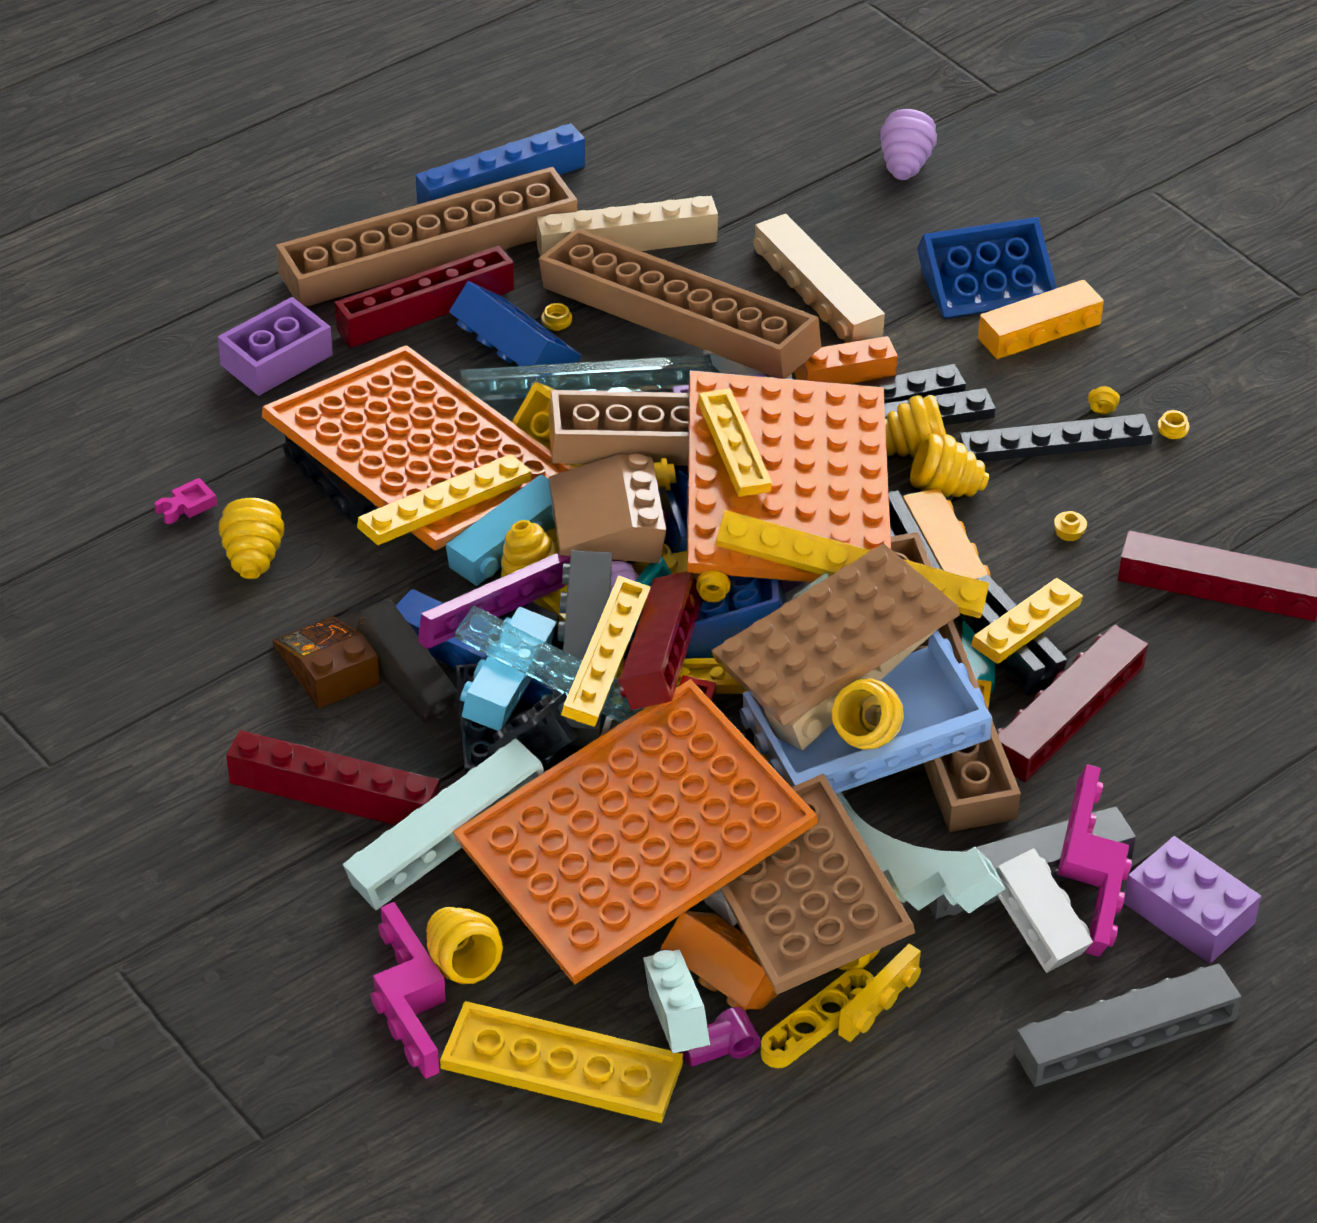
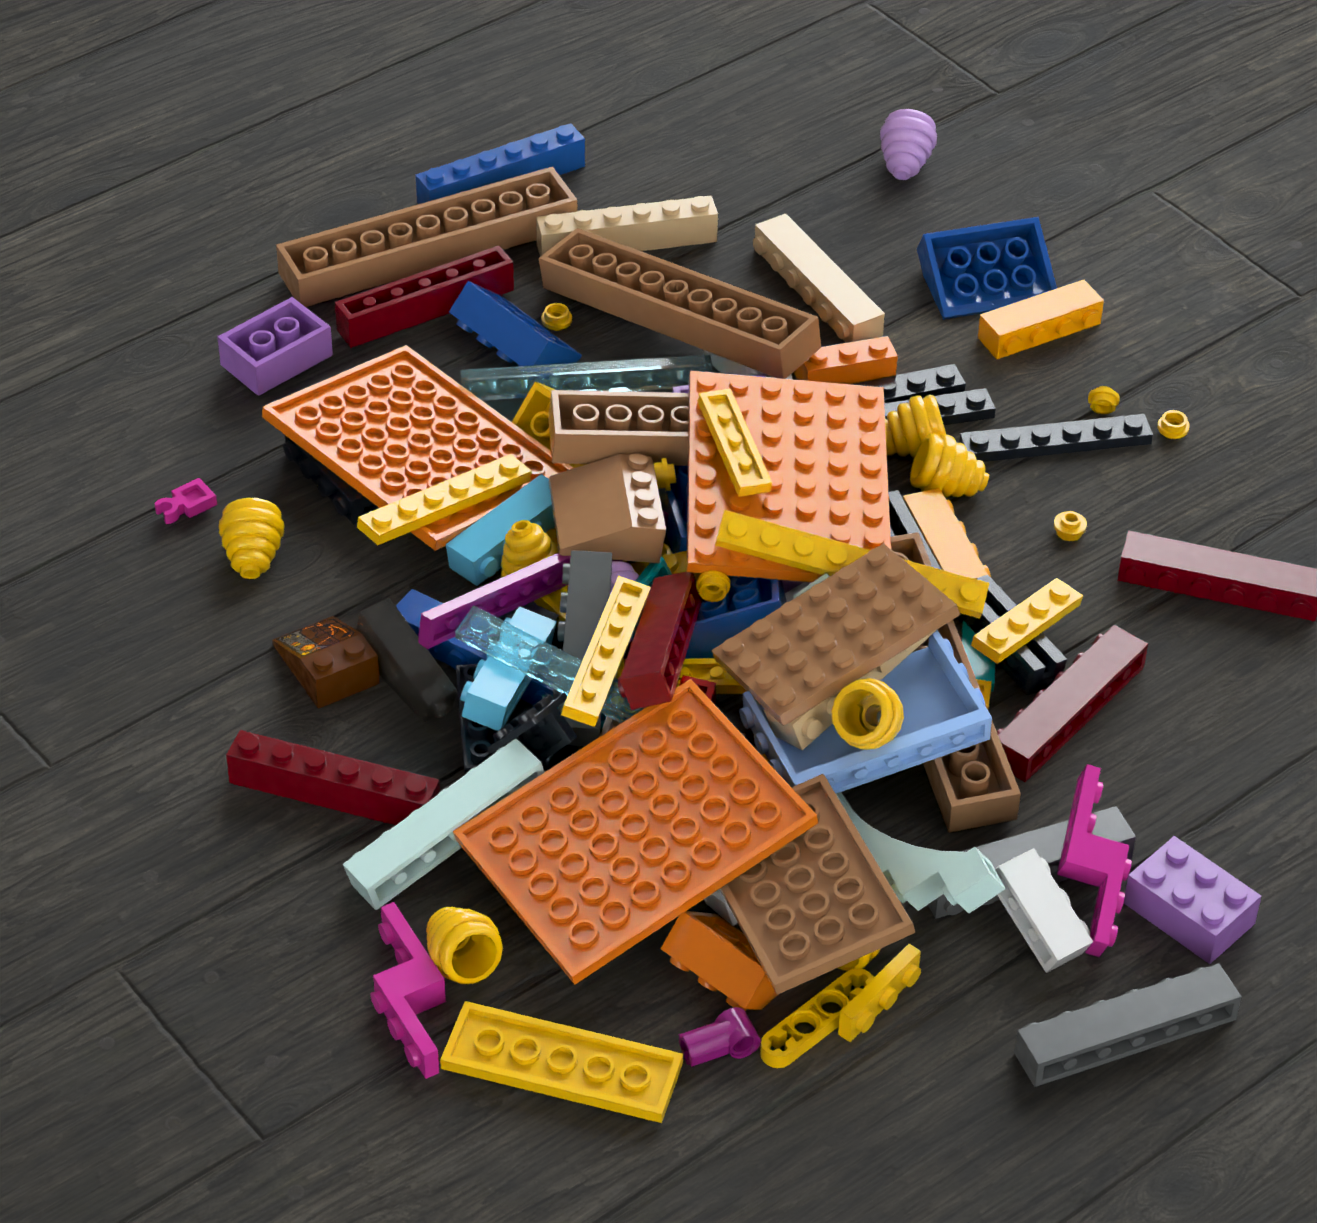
(676, 1001): light aqua brick -> none

